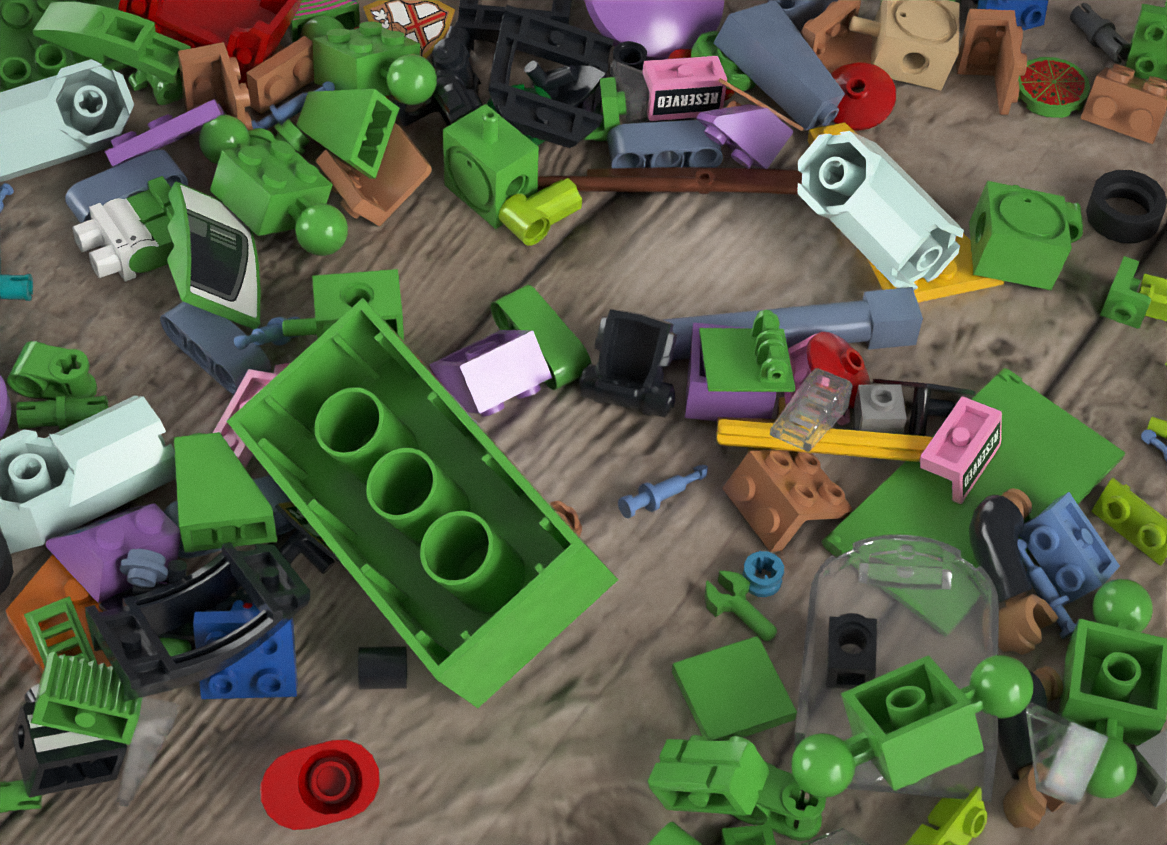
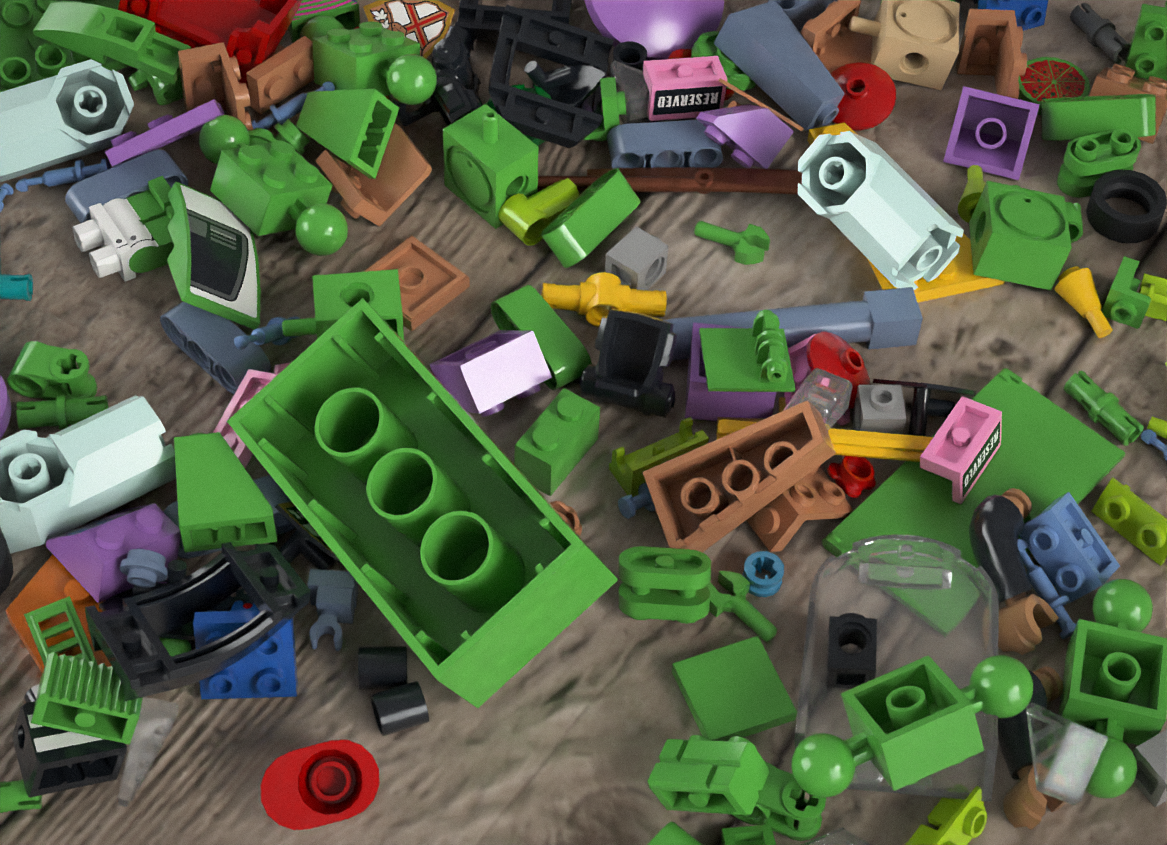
(65, 175): none -> medium blue piece
(335, 599): none -> sand blue piece
(399, 708): none -> black beam
(424, 280): none -> nougat tile
(557, 441): none -> bright green brick
(590, 218): none -> bright green beam
(602, 293): none -> yellow pin
(629, 468): none -> lime hinge
(638, 259): none -> light grey brick
(664, 584): none -> bright green brick
(735, 476): none -> nougat wedge
(748, 244): none -> bright green bar
(853, 475): none -> red plate
(971, 192): none -> lime cone
(991, 132): none -> medium lavender slope
(1079, 291): none -> yellow cone
(1087, 115): none -> bright green beam
(1093, 156): none -> bright green brick
(1103, 408): none -> bright green pin

